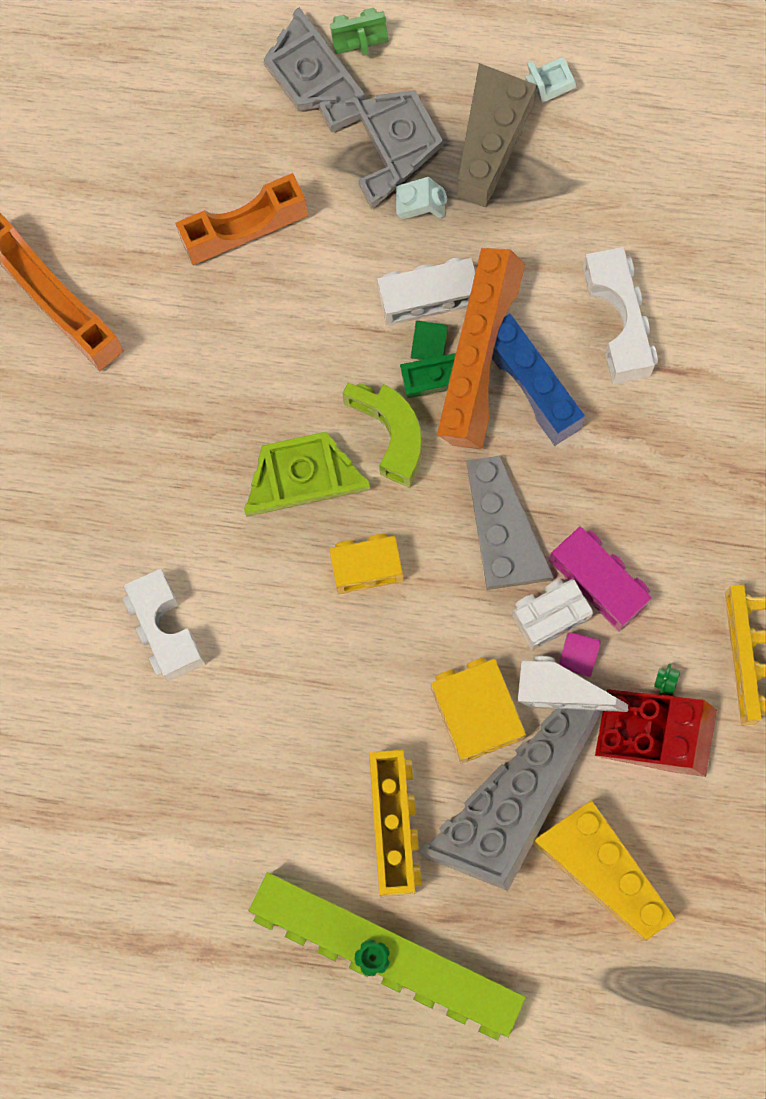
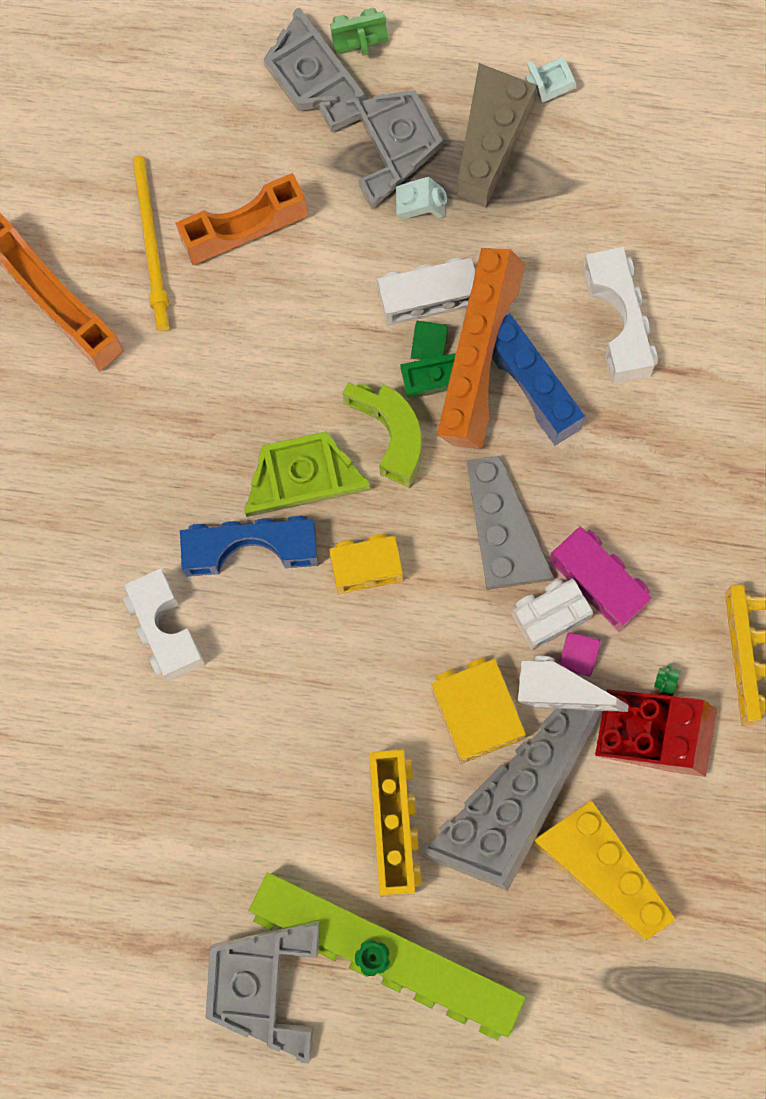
(158, 296): none -> yellow bar
(208, 548): none -> blue arch
(246, 986): none -> light grey wing

